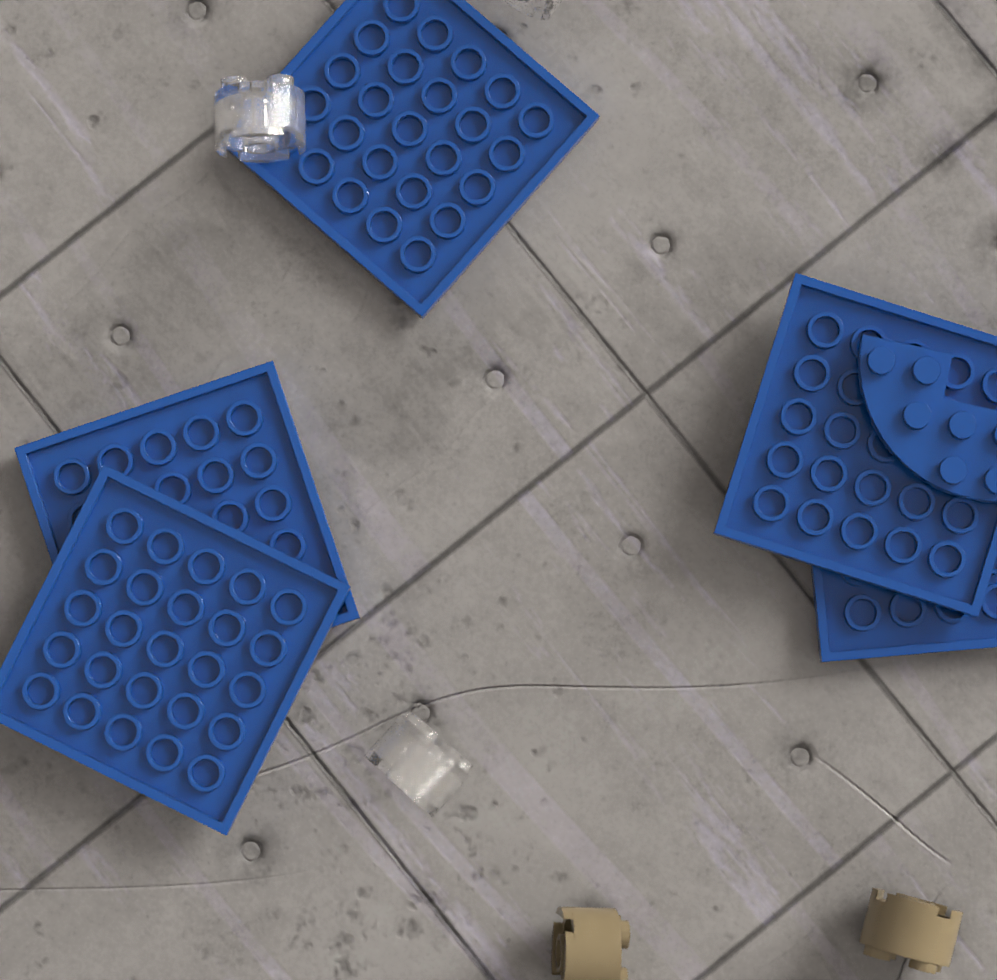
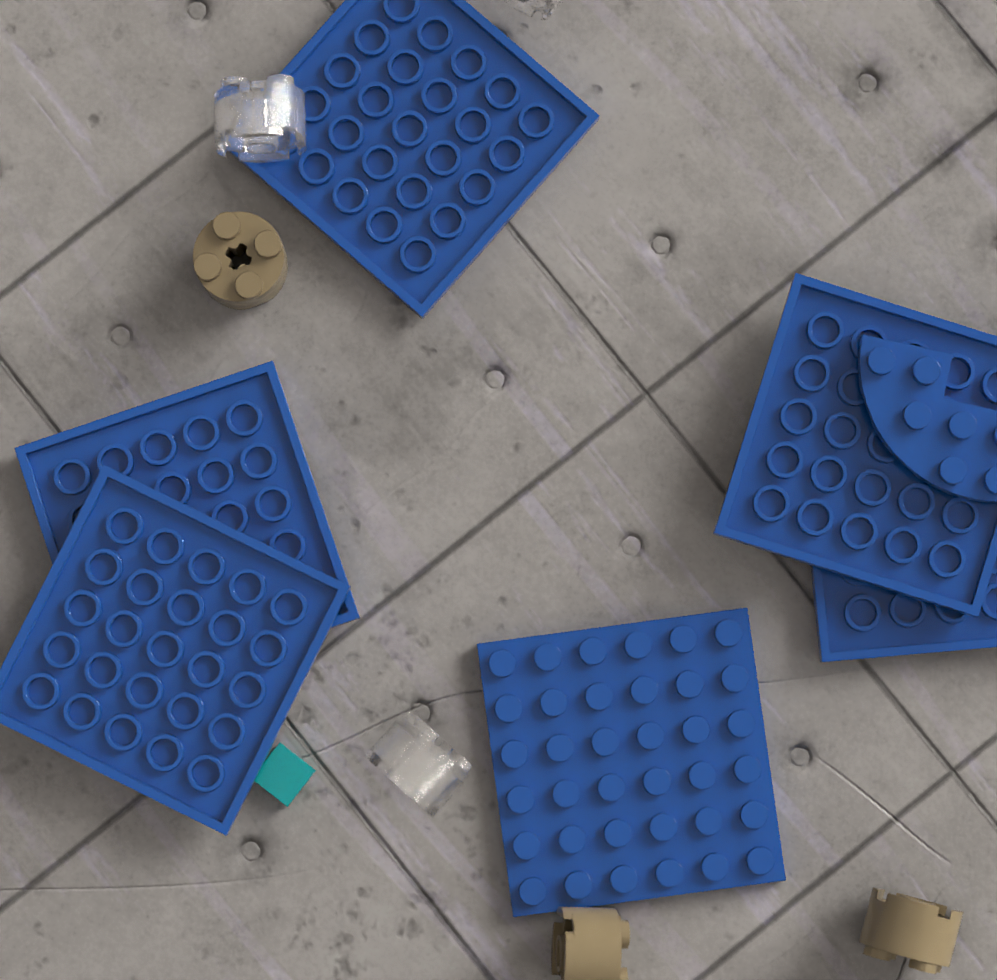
(228, 237): none -> dark tan brick
(284, 774): none -> teal tile
(630, 762): none -> blue plate

